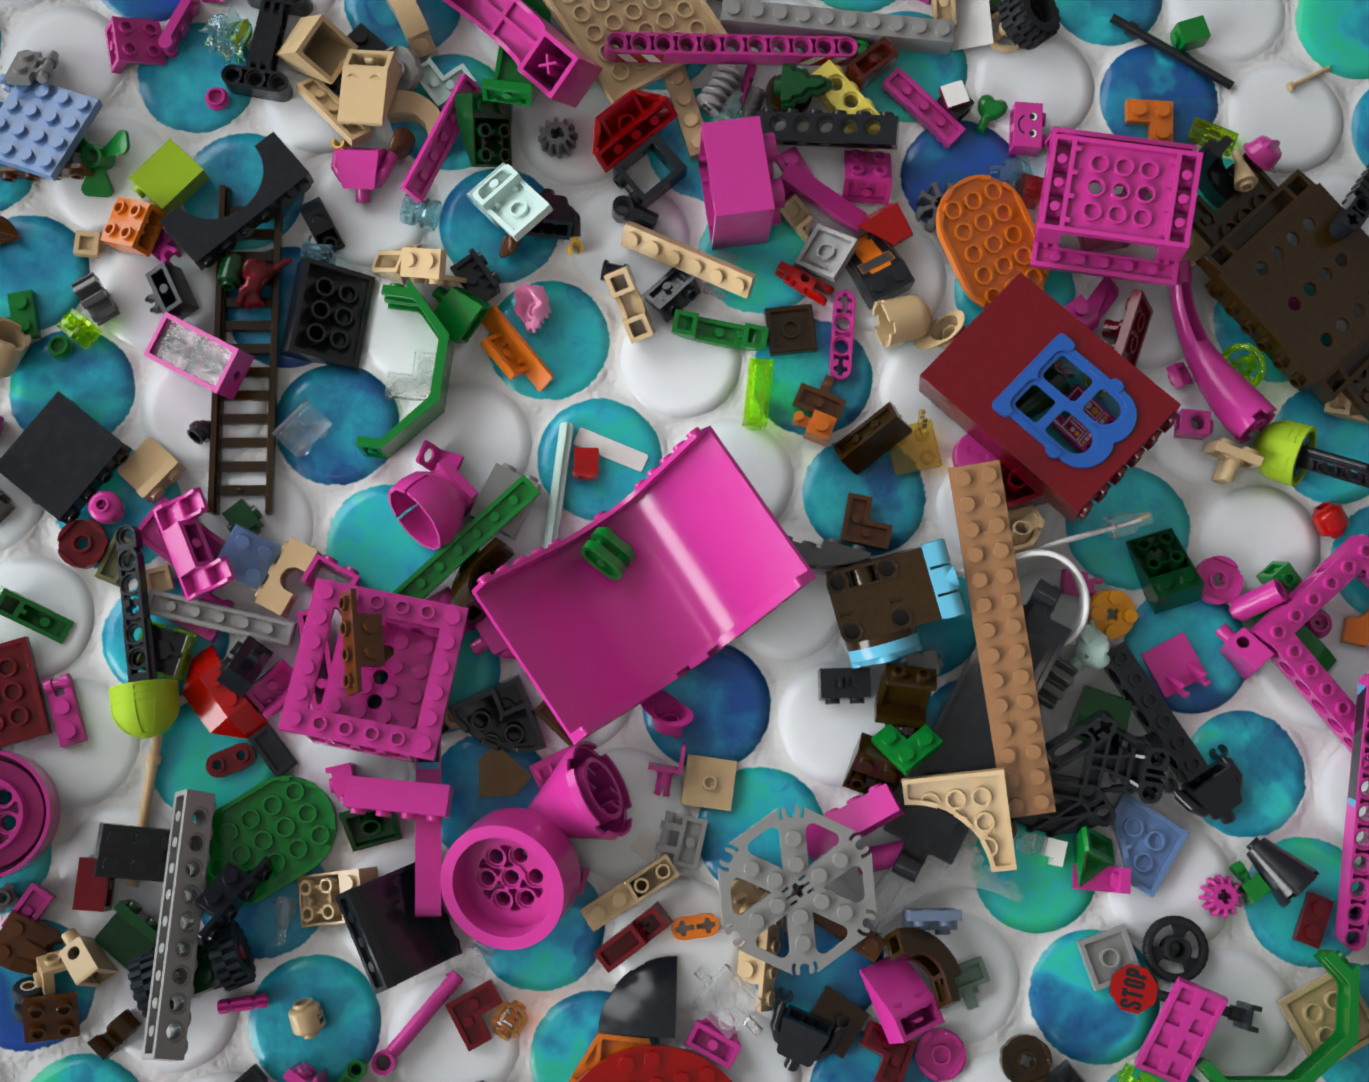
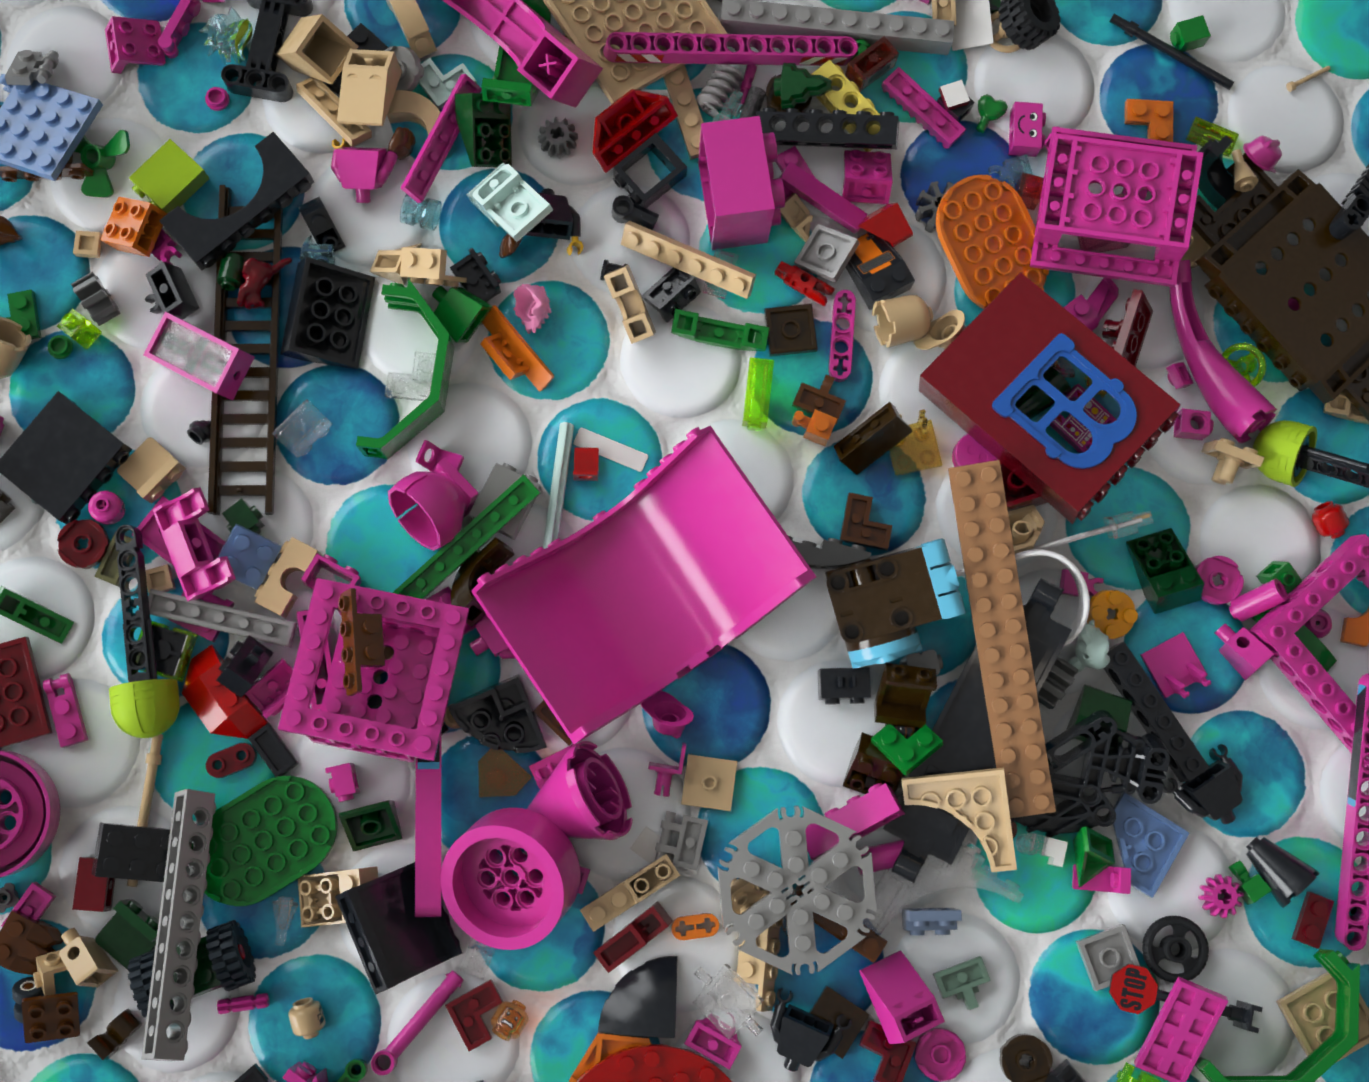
(227, 895): black bracket -> none
(399, 797): dark pink brick -> none
(608, 553): green brick -> none
(932, 956): dark brown arch -> none

